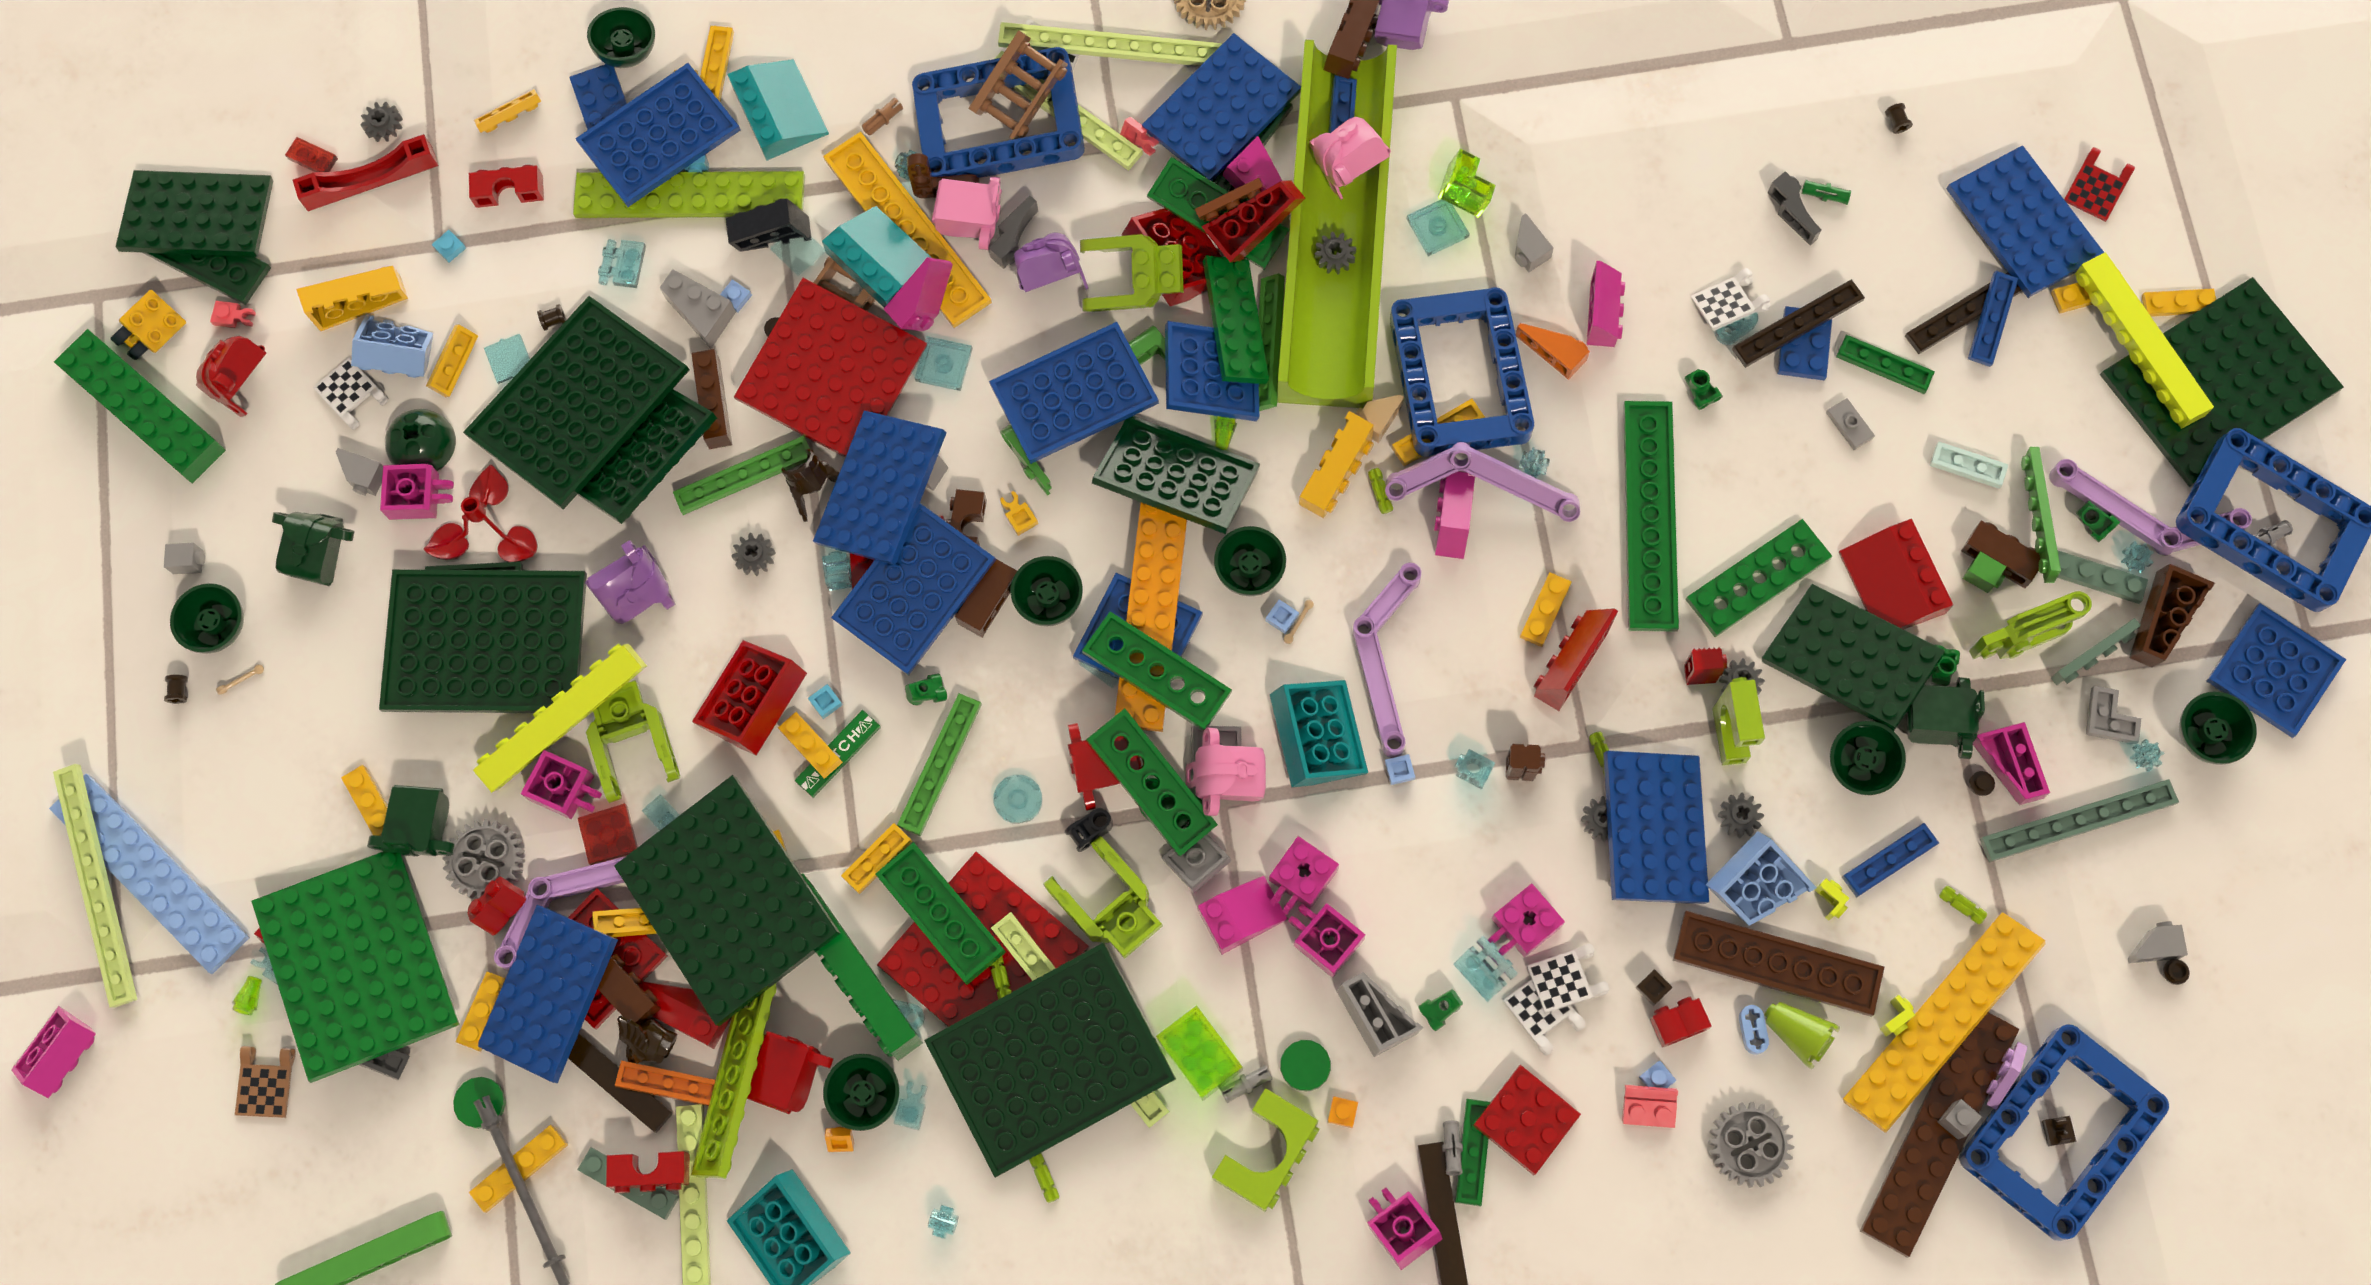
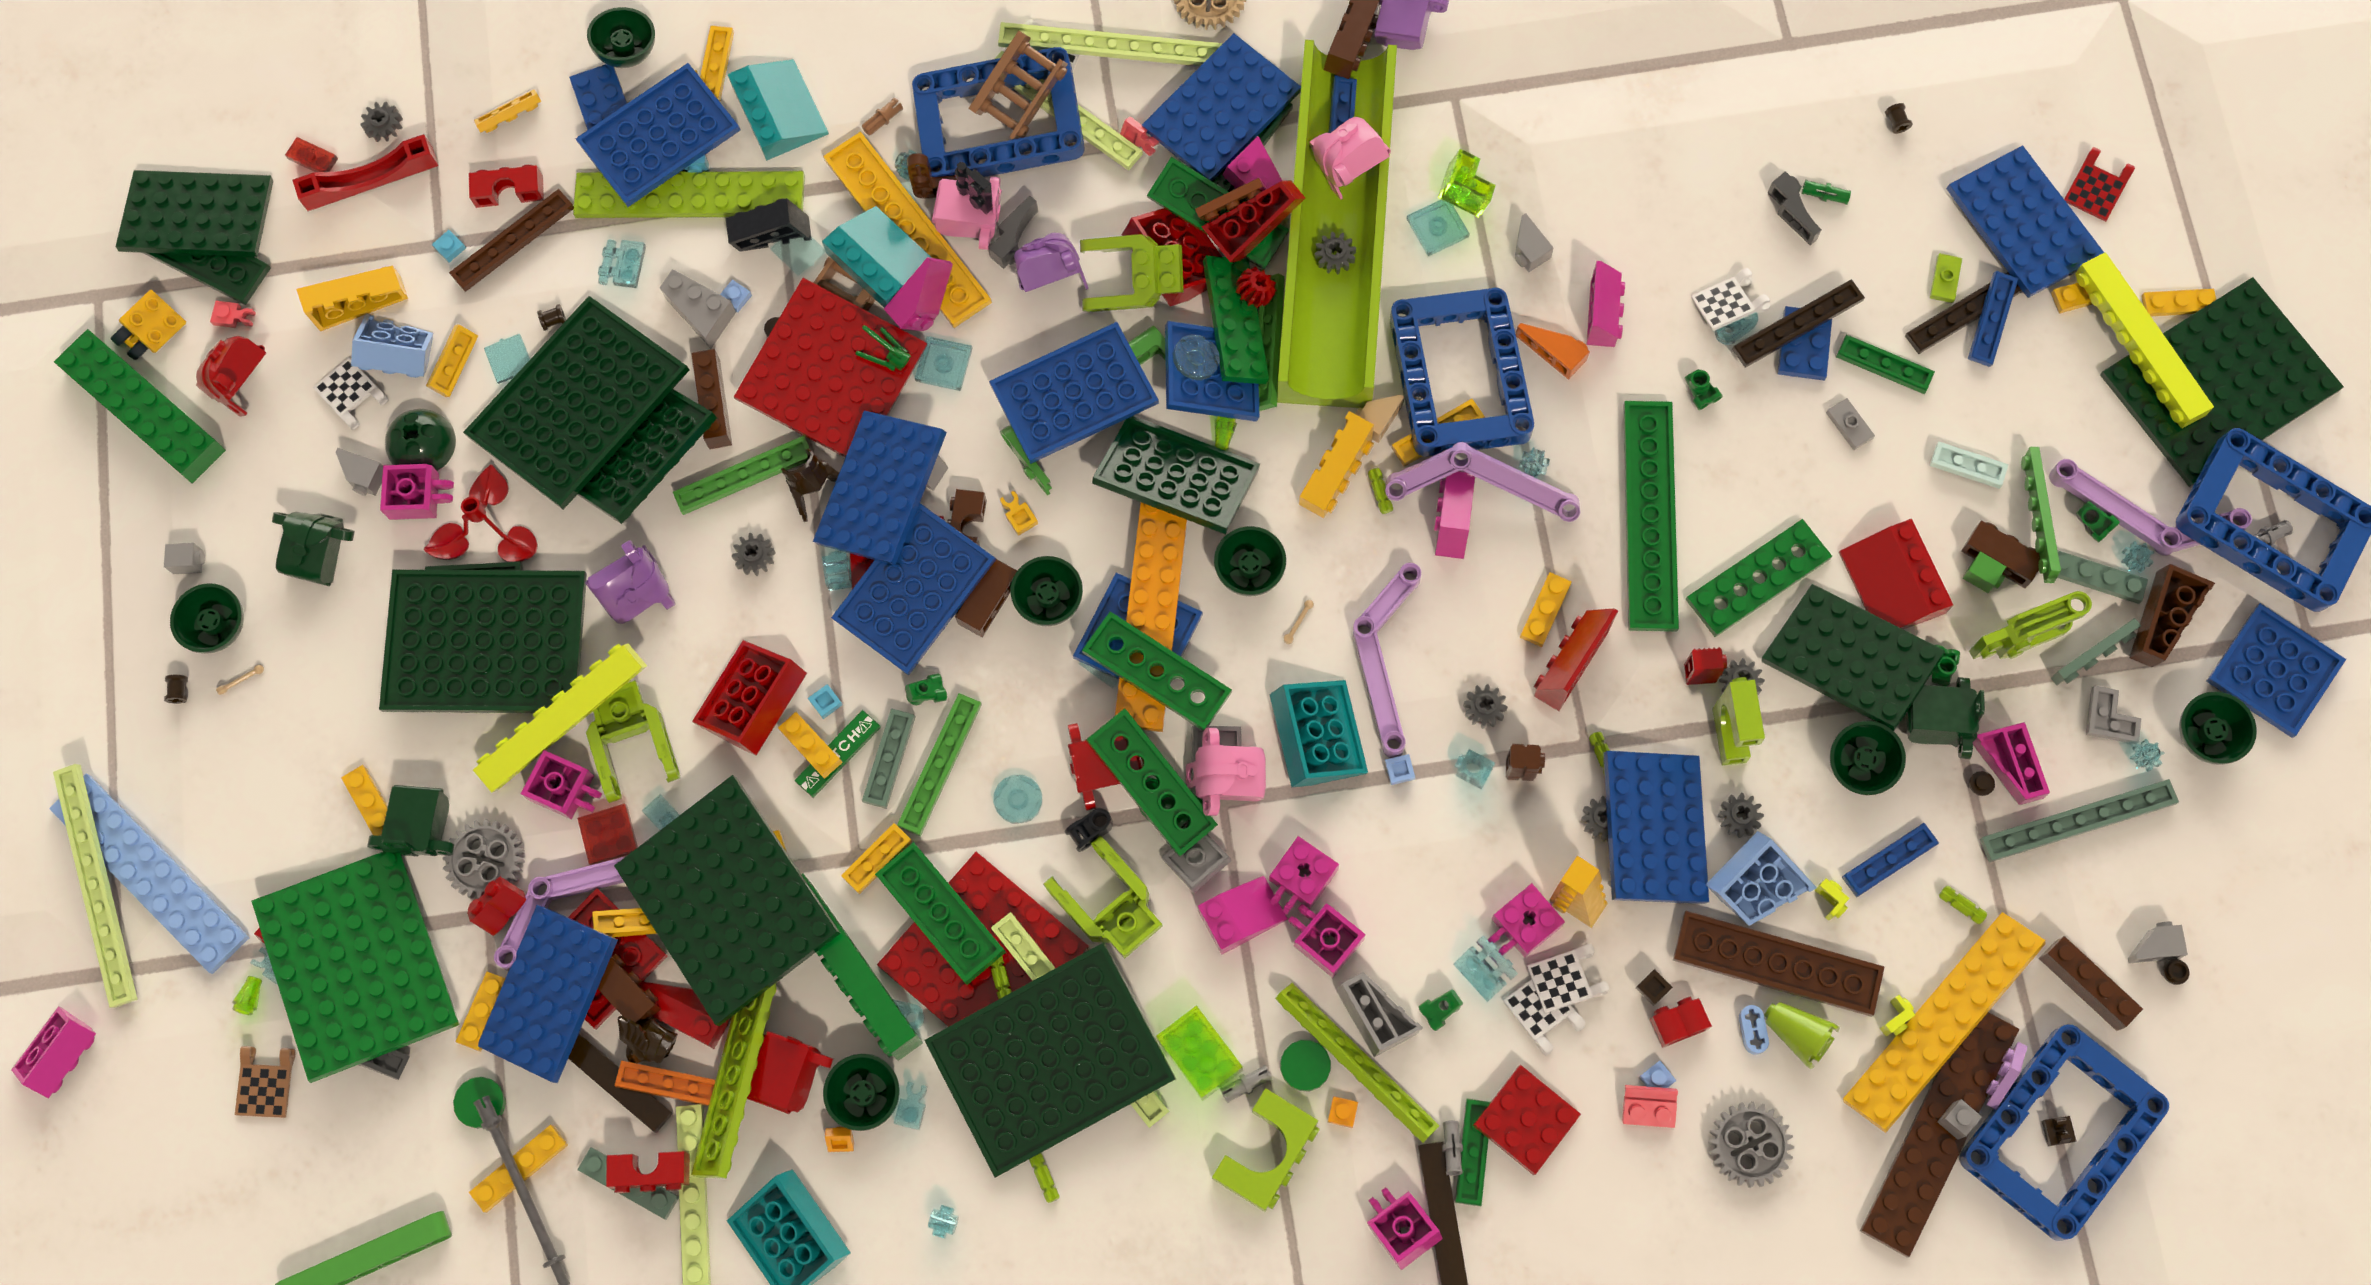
(511, 240): none -> reddish brown plate
(888, 758): none -> sand green plate
(897, 356): none -> green plant
(976, 186): none -> black plate
(1196, 357): none -> clear light blue tile
(1255, 287): none -> red gear
(1282, 616): light blue plate -> none
(1357, 1062): none -> lime plate
(1488, 698): none -> dark grey gear
(1580, 892): none -> yellow wedge
(1946, 278): none -> lime plate
(2090, 983): none -> reddish brown brick

